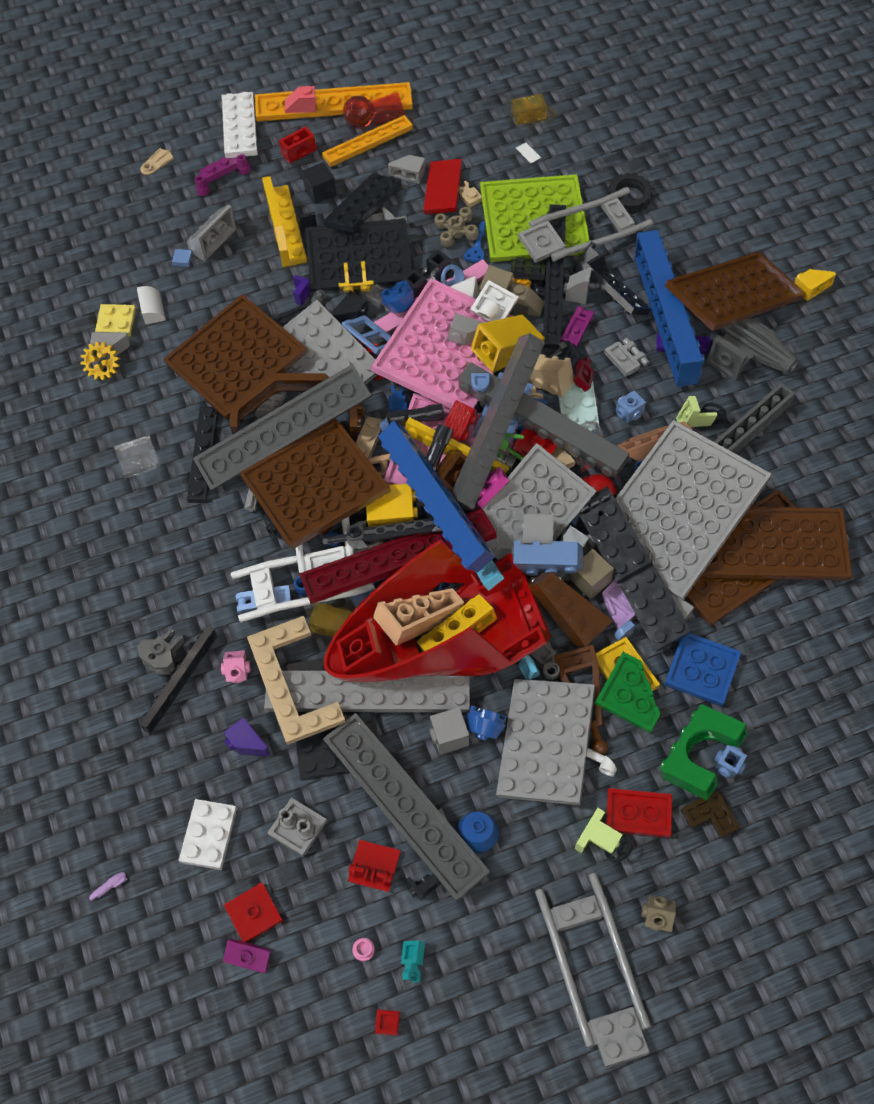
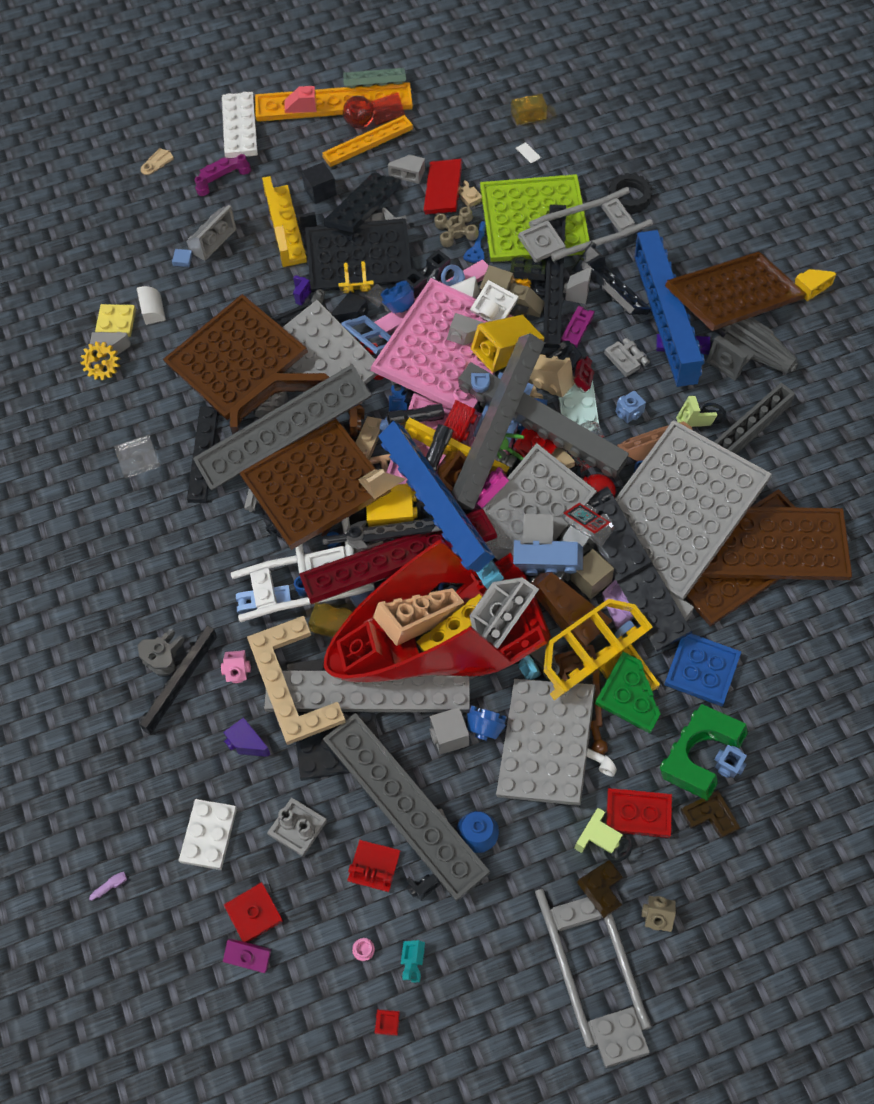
(297, 145): red brick -> none
(370, 77): none -> sand green plate
(379, 482): none -> tan slope
(501, 608): none -> light grey wedge
(589, 523): none -> clear slope
(597, 888): none -> dark brown plate
(605, 654): none -> yellow plate

